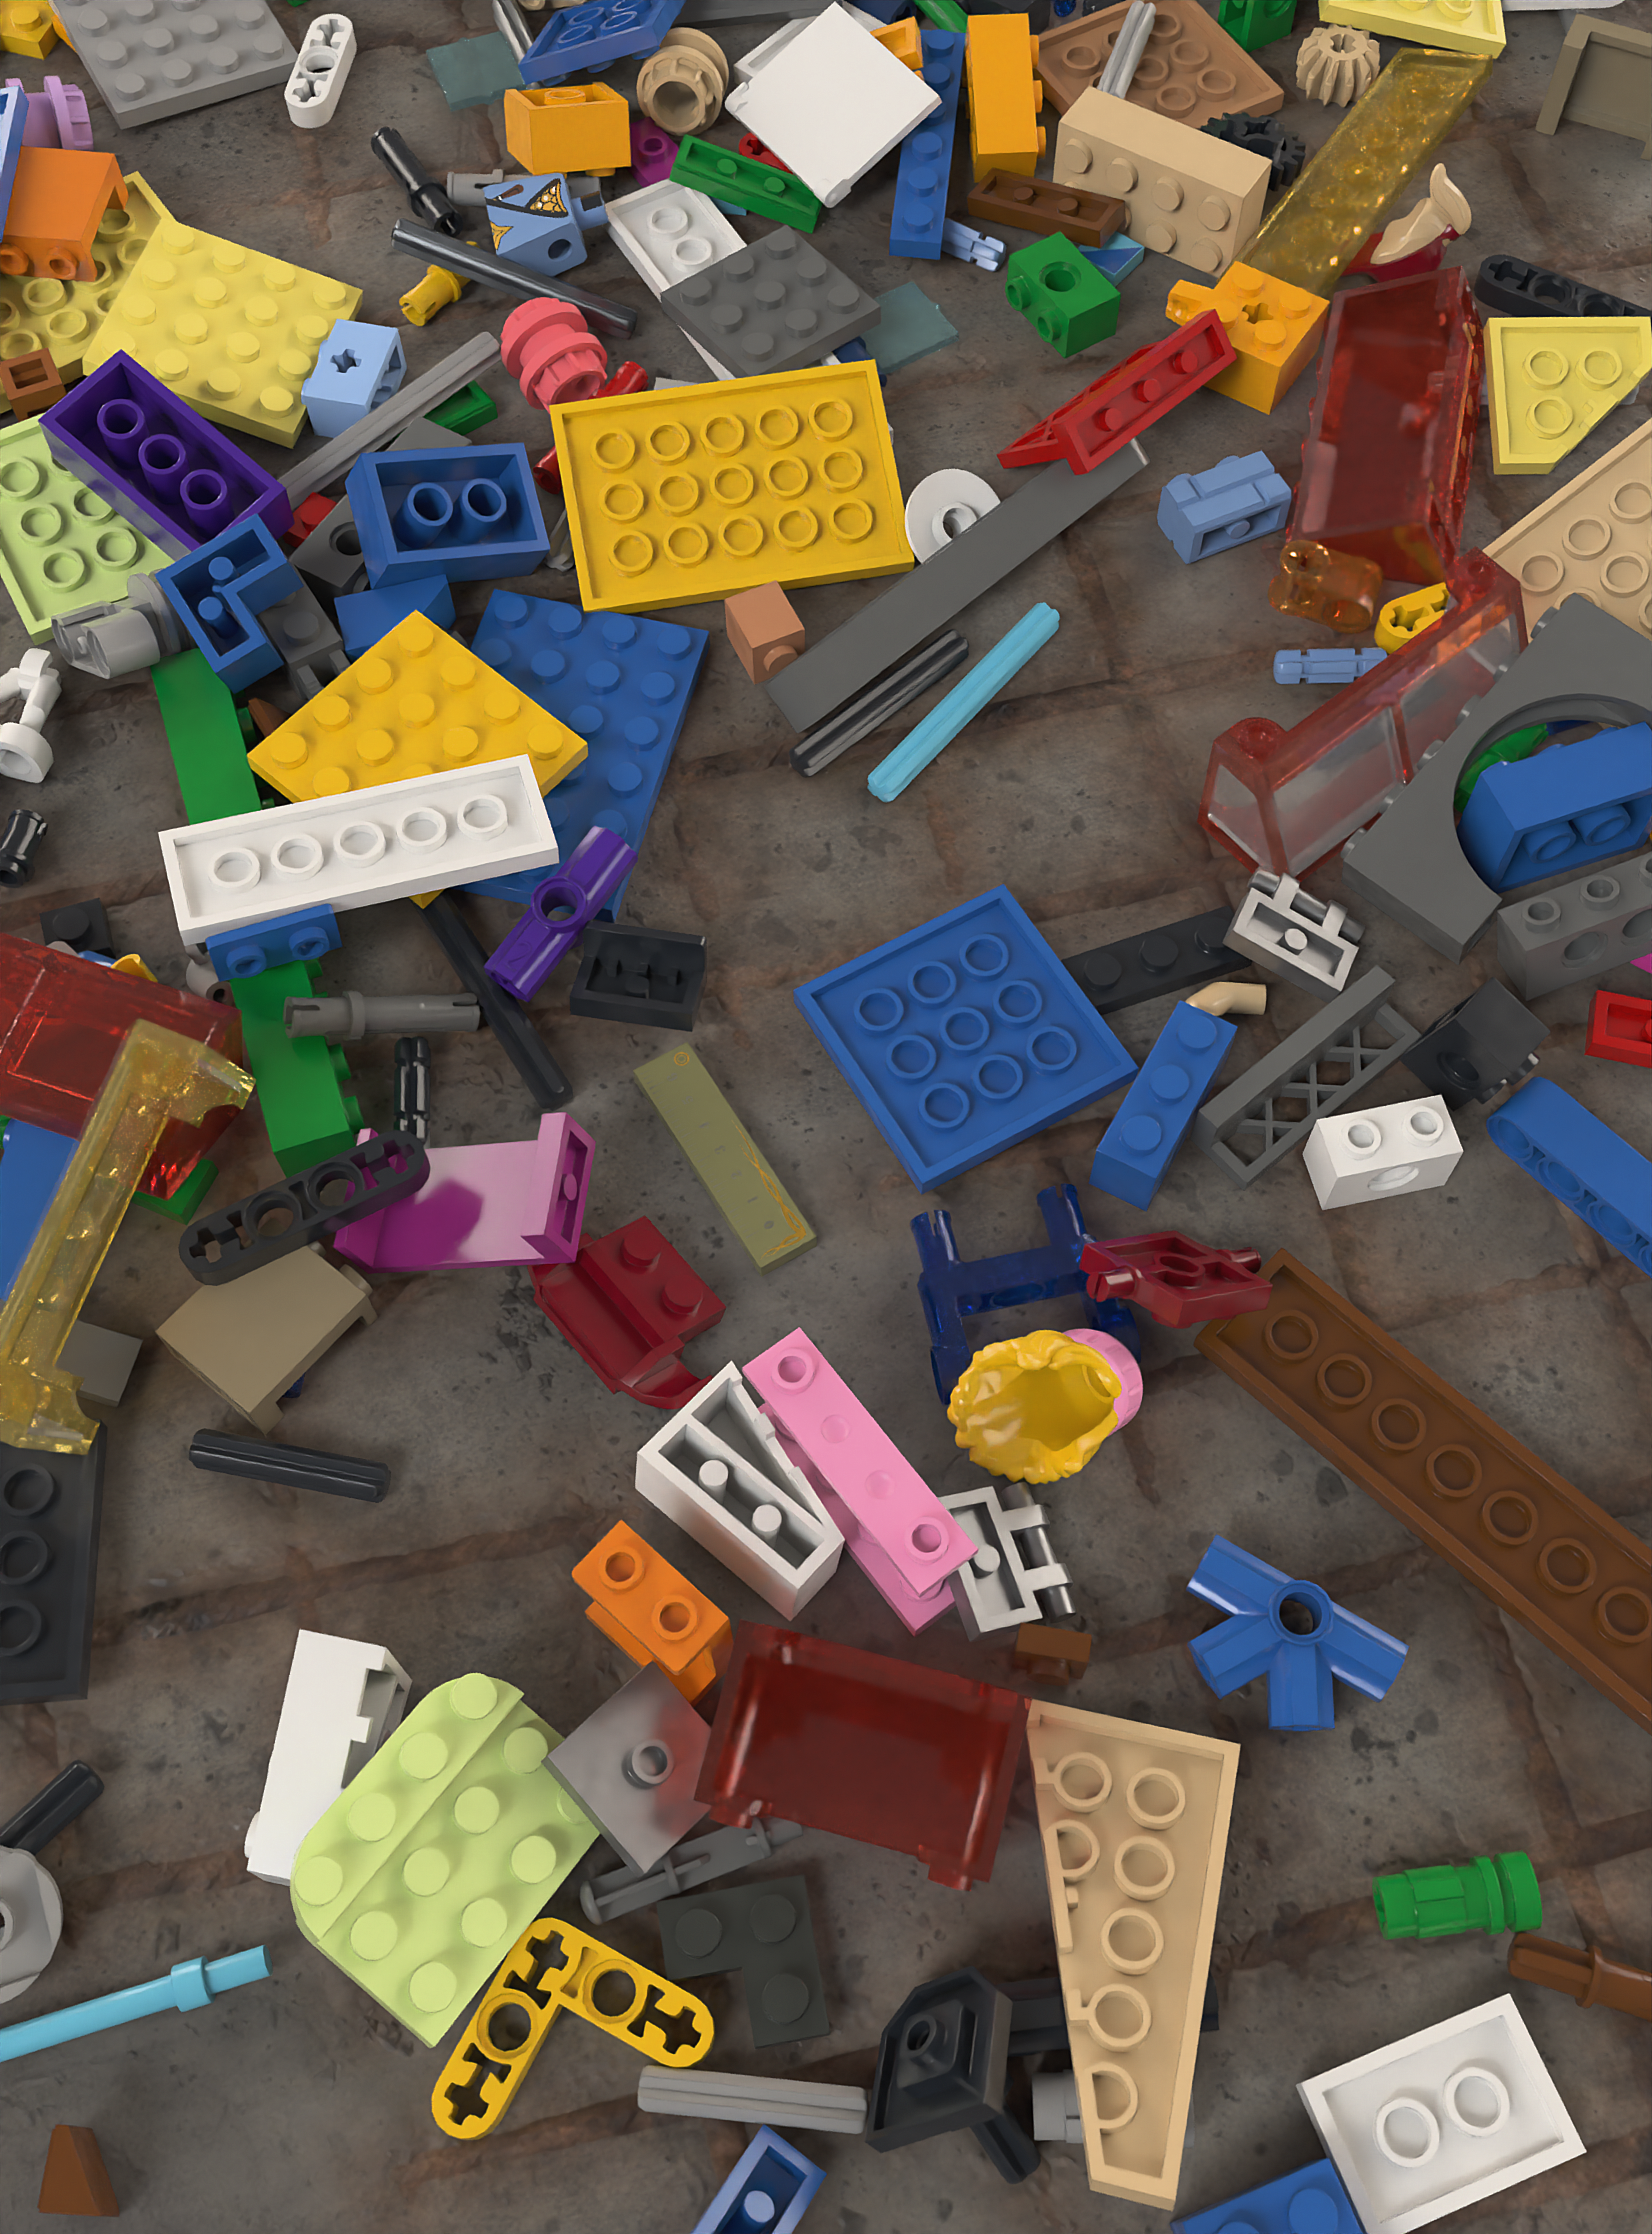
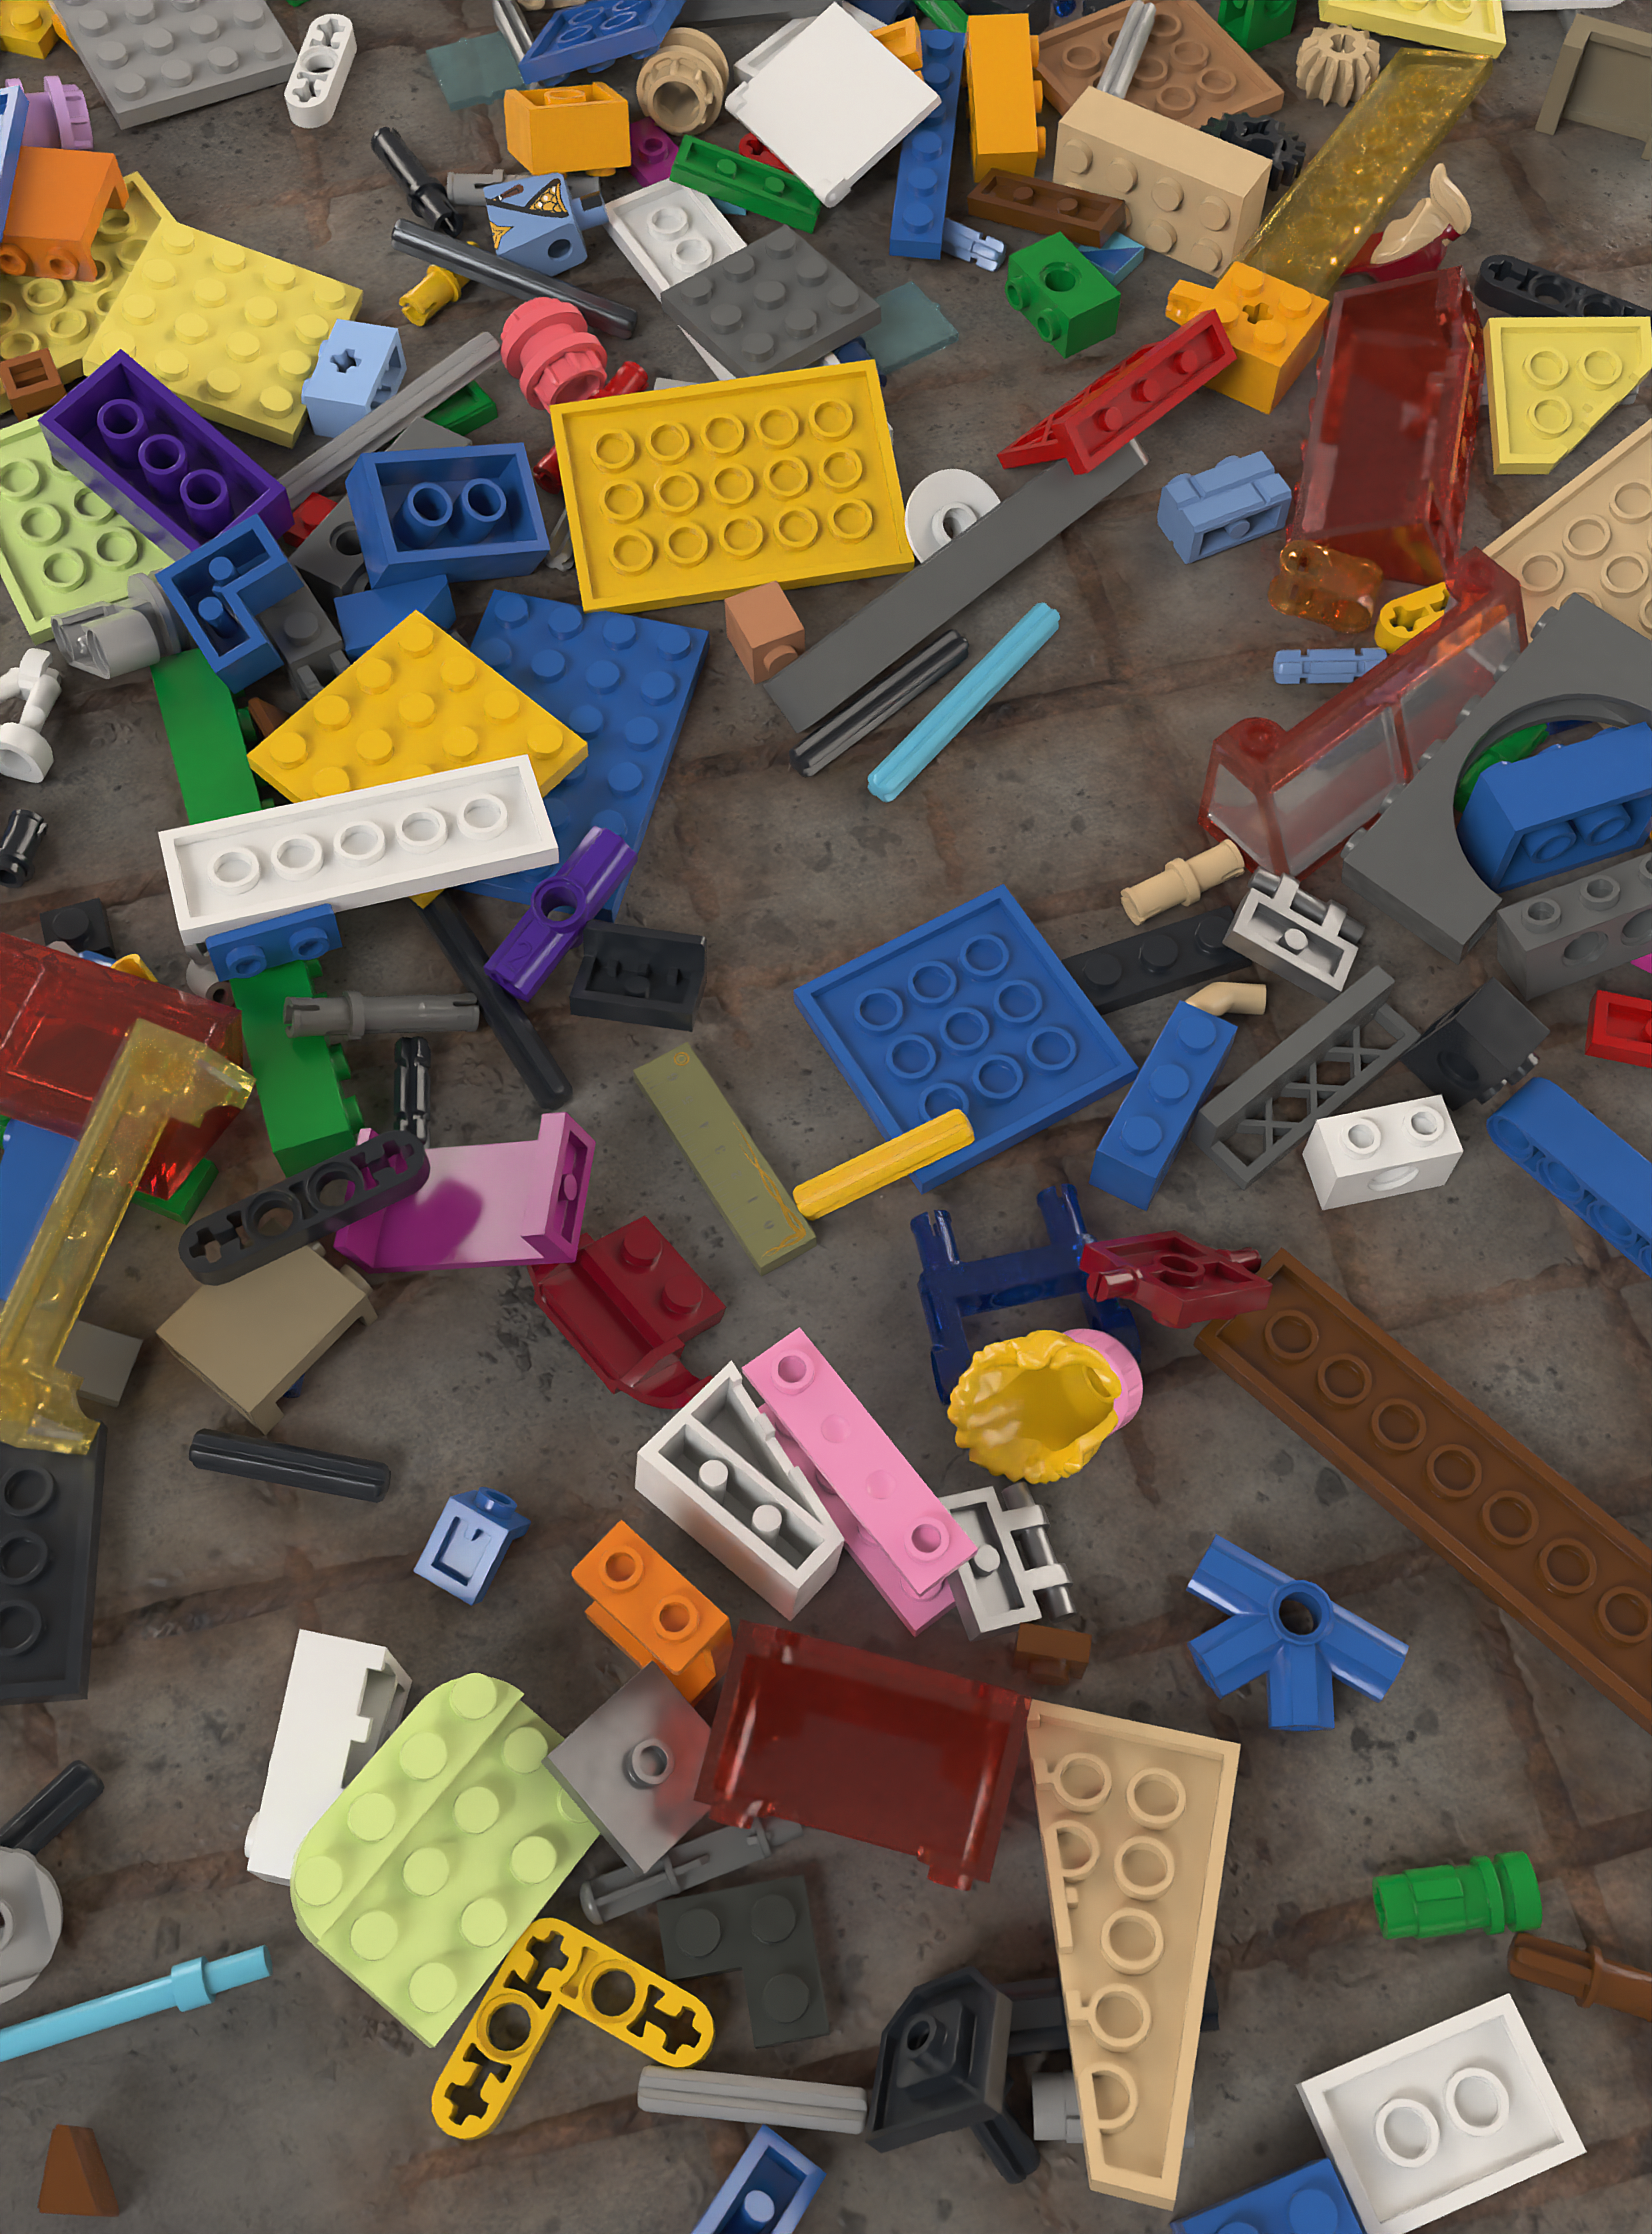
(471, 1542): none -> bracket
(883, 1164): none -> yellow axle
(1182, 882): none -> tan pin

